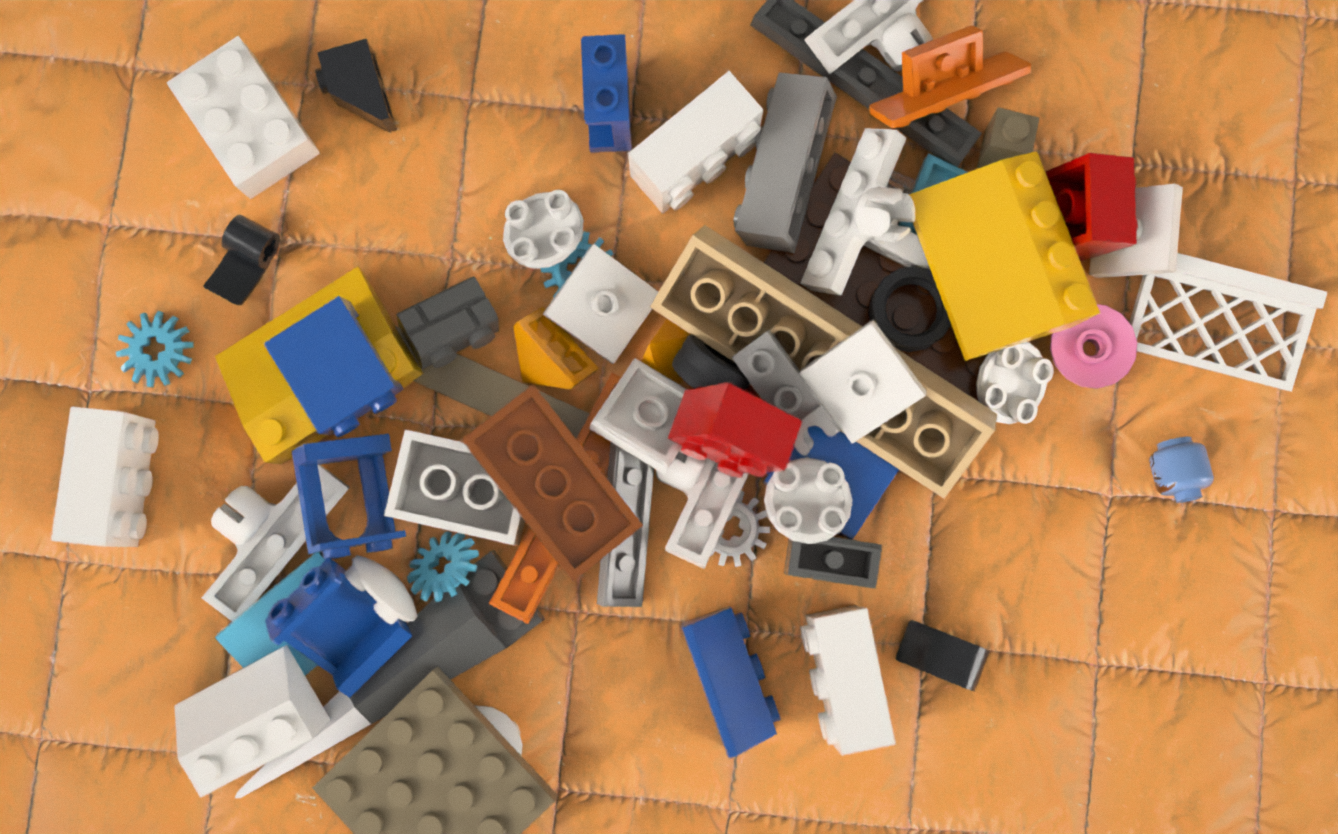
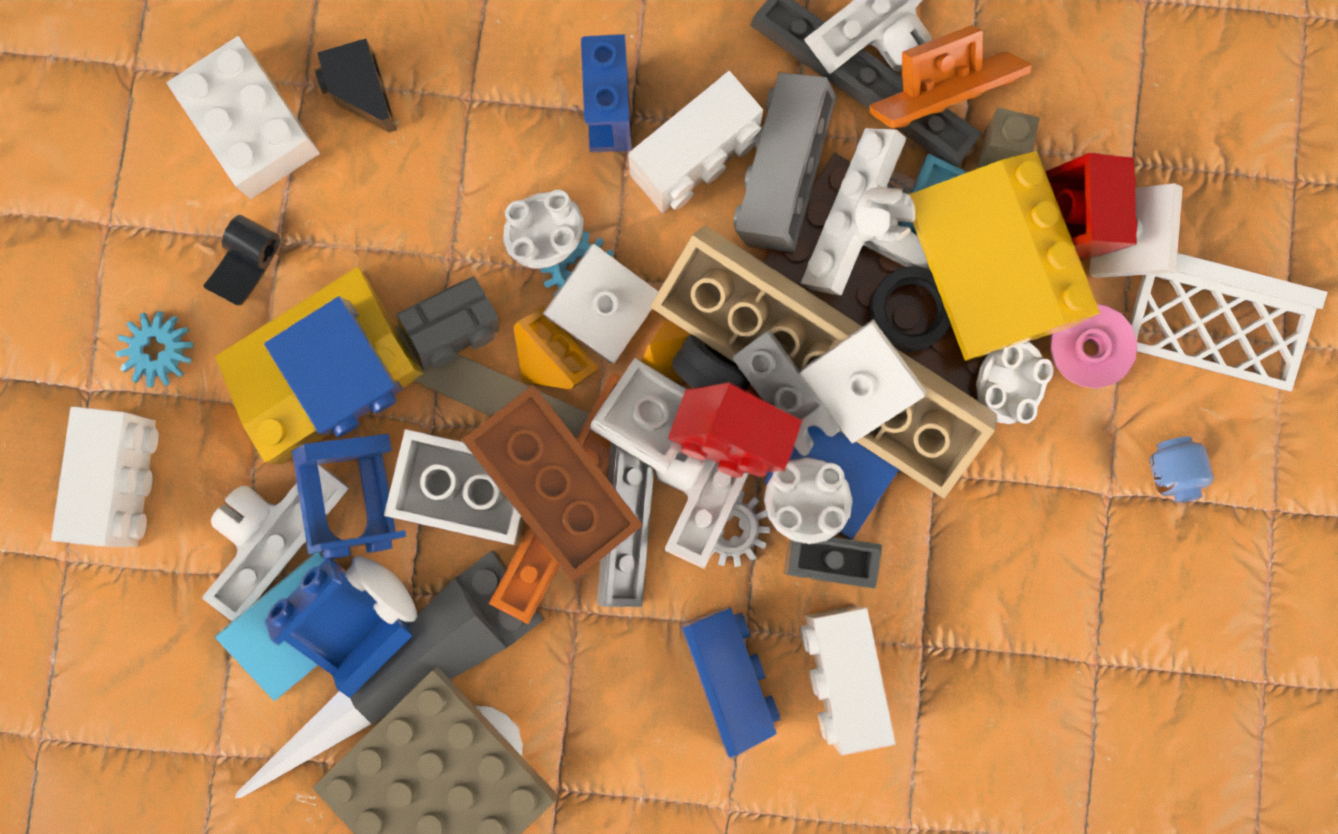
(246, 721): white slope -> none
(454, 573): medium azure gear -> none
(942, 655): black panel -> none

